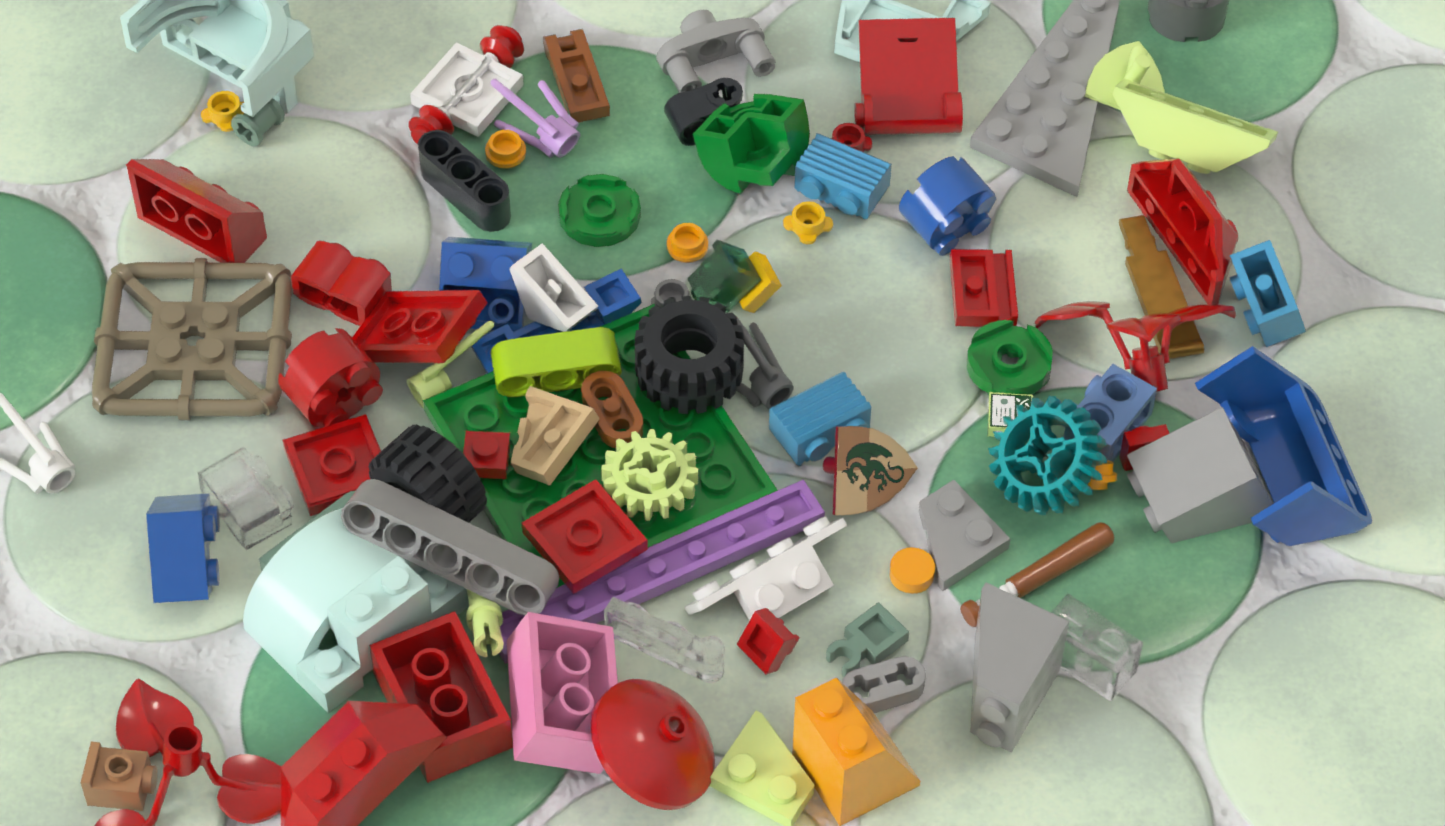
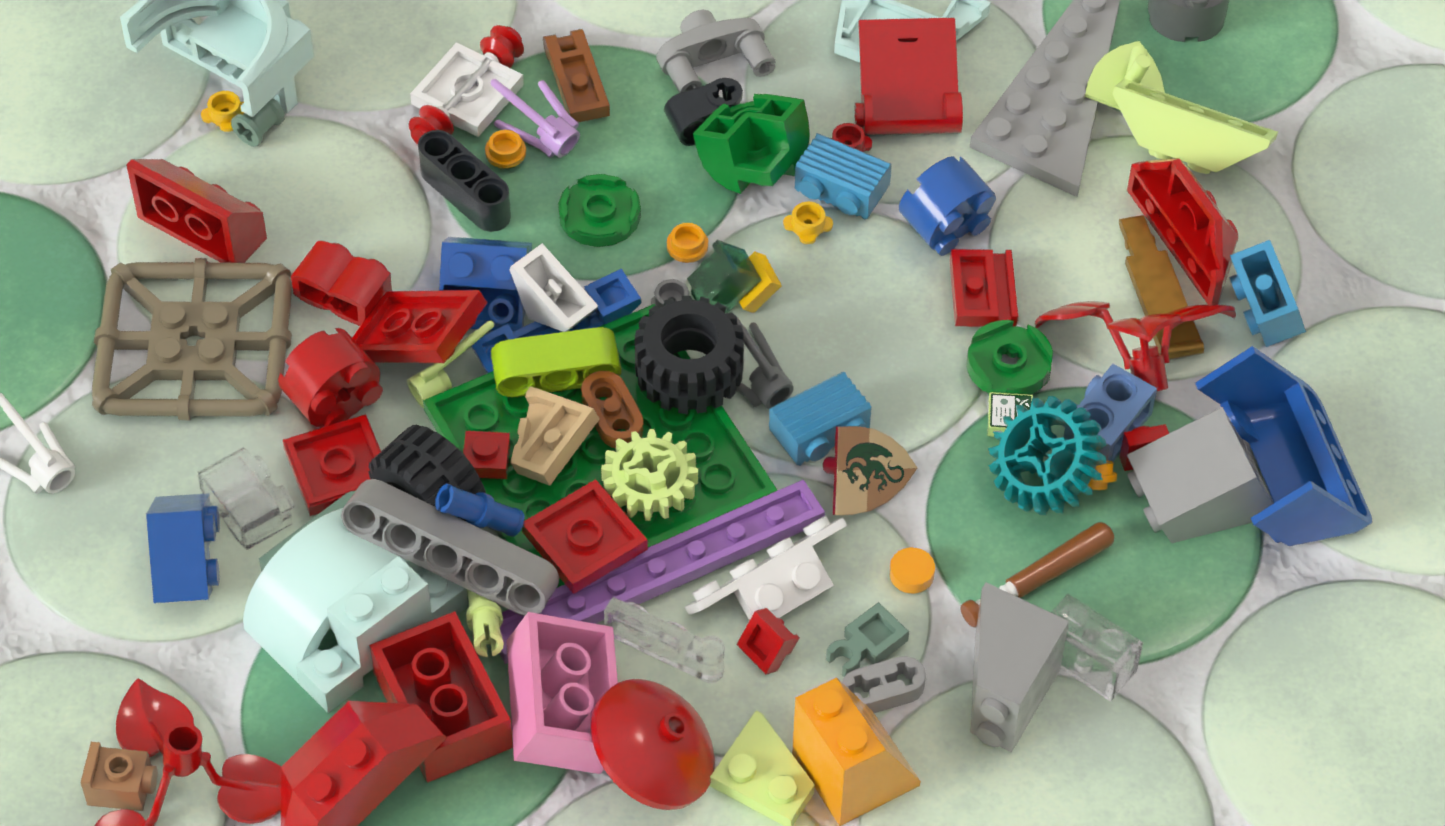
(479, 510): none -> blue pin
(959, 534): light grey wing -> none

